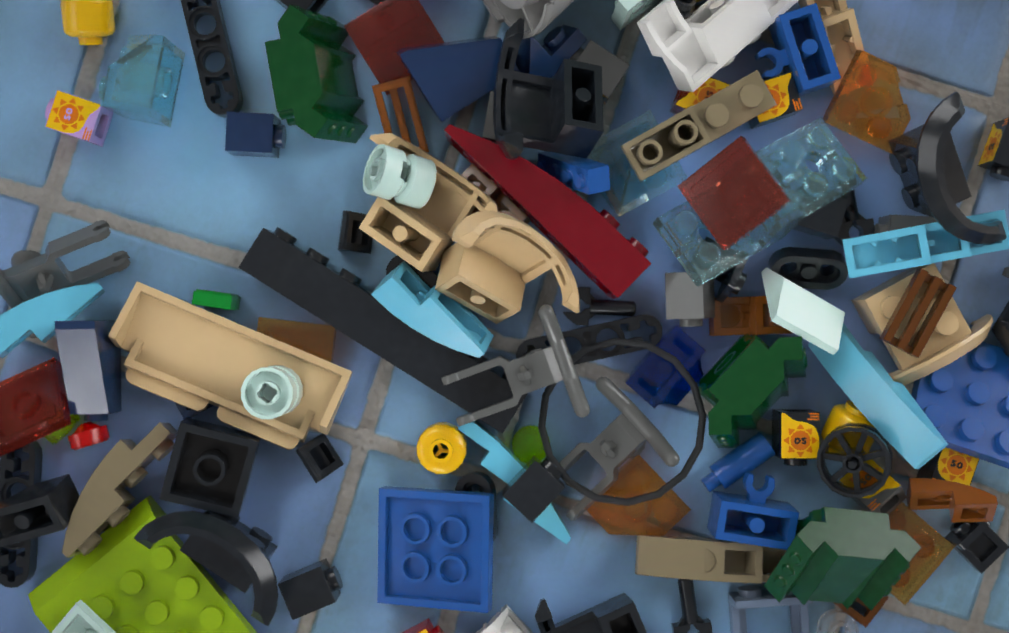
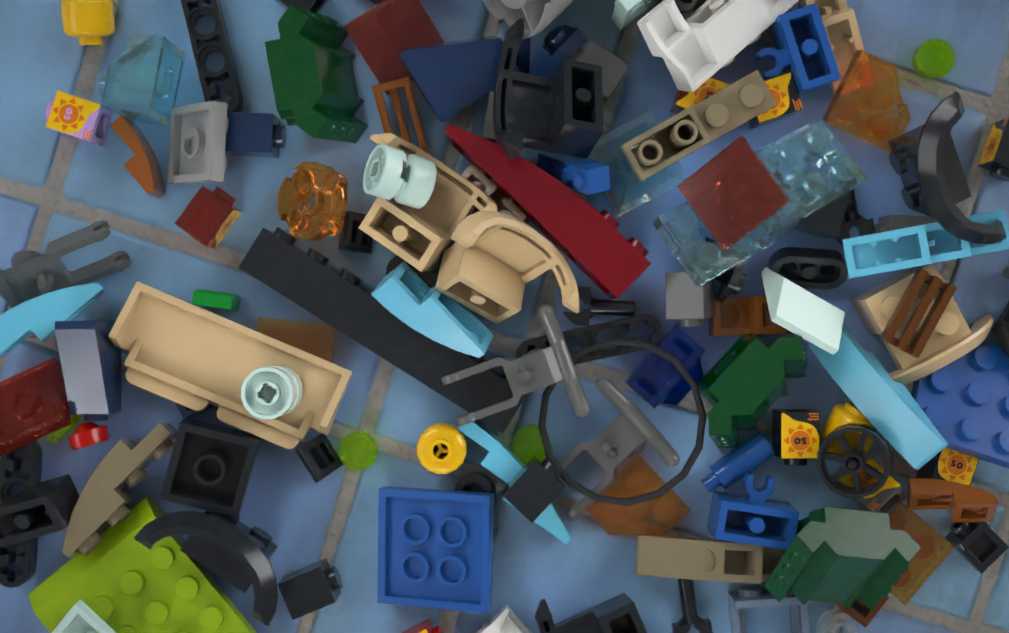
(144, 163): none -> dark orange slope
(198, 143): none -> light grey plate
(209, 216): none -> clear red brick
(330, 203): none -> clear orange plate
(358, 450): none -> clear neon green tile
(933, 59): none -> clear neon green tile

